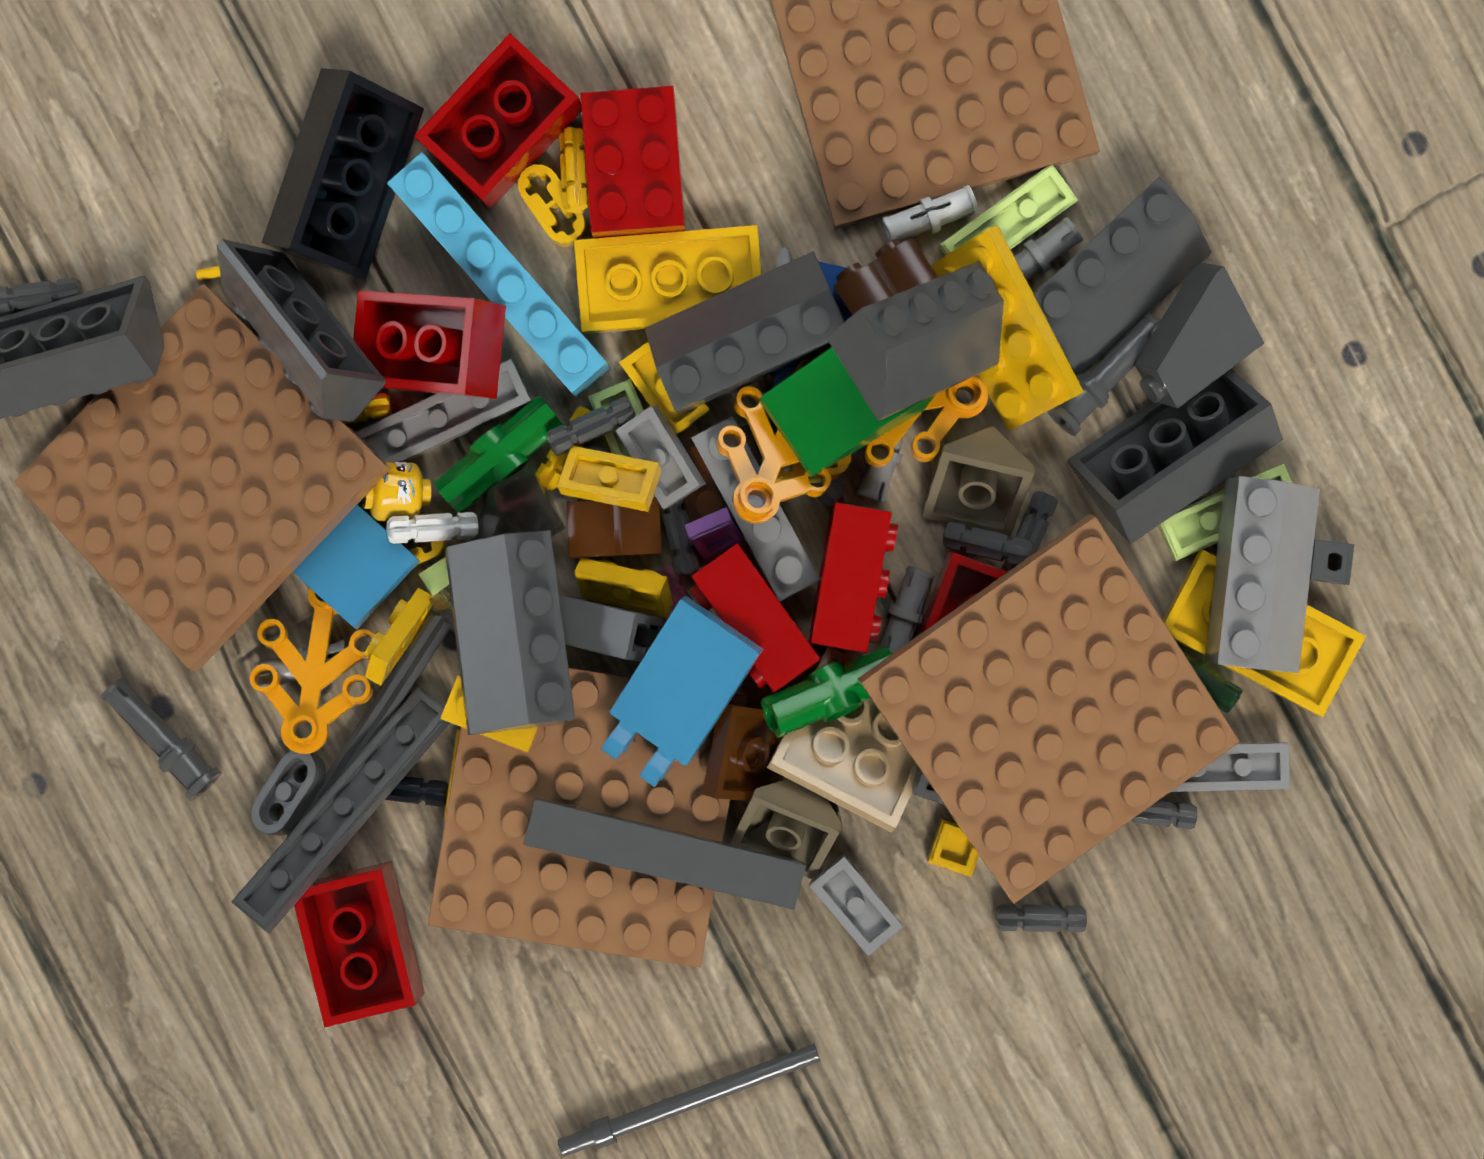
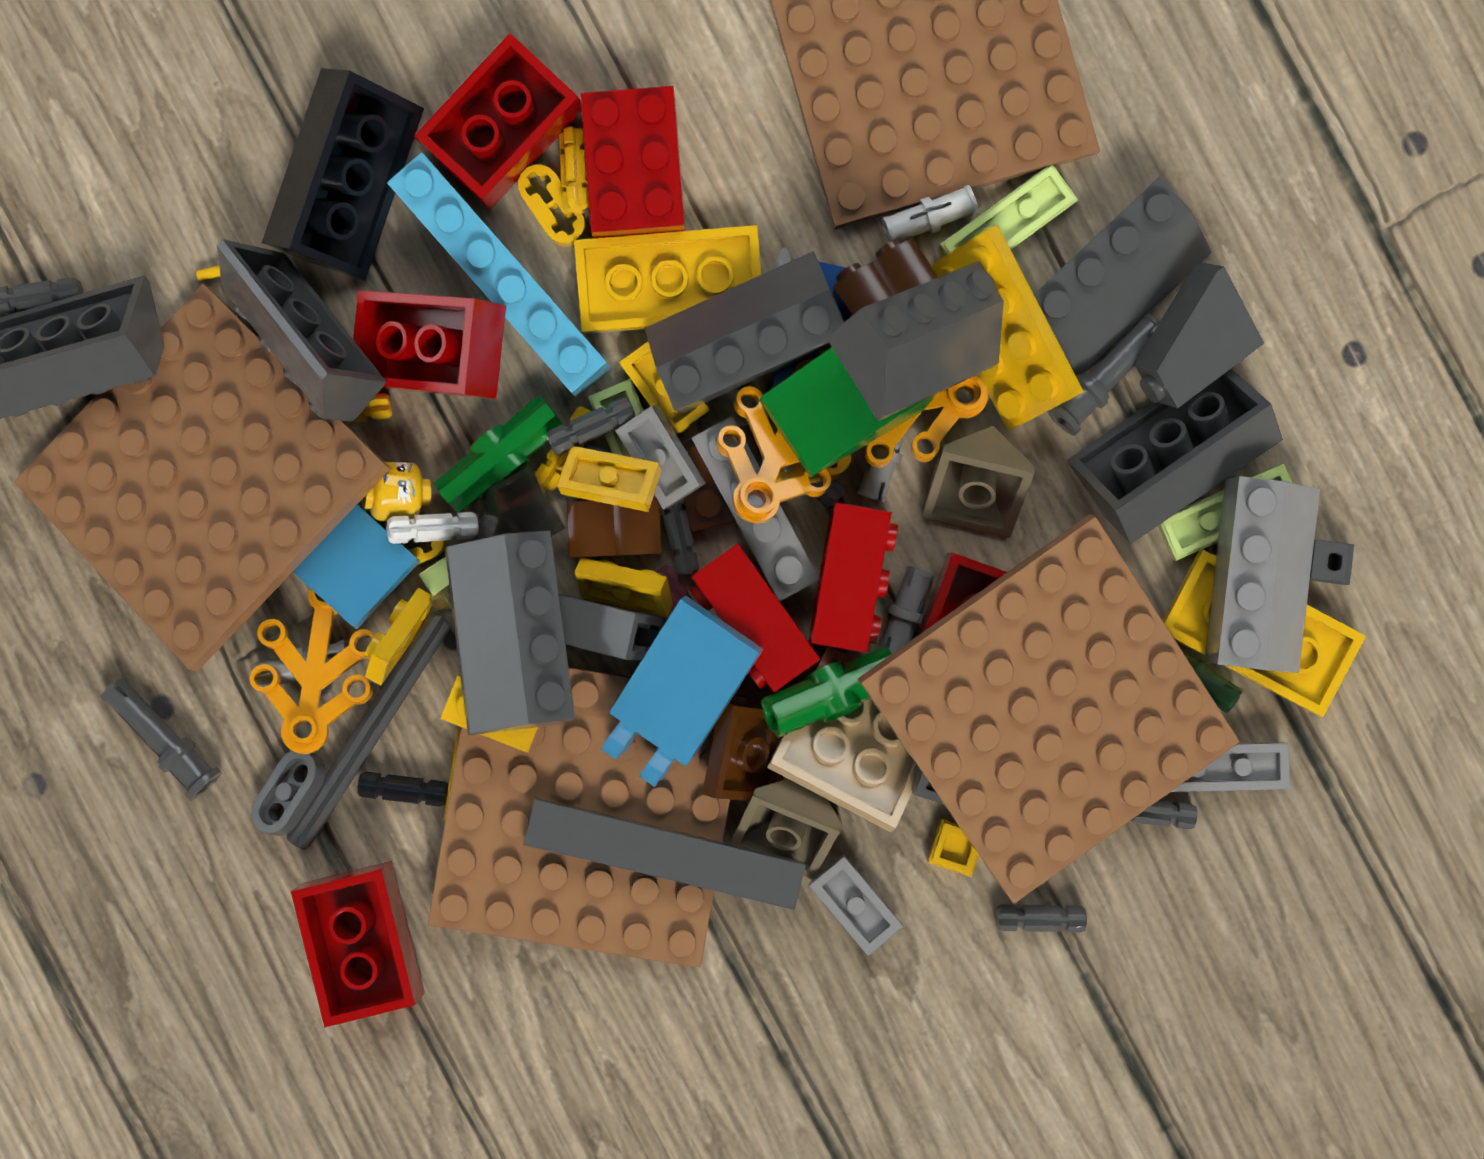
(342, 811): dark grey tile -> none
(443, 419): light grey plate -> none
(605, 1131): dark grey bar -> none
(714, 533): medium lavender tile -> none
(986, 543): dark grey axle -> none
(1035, 524): dark grey axle -> none
(1040, 253): light grey pin -> none

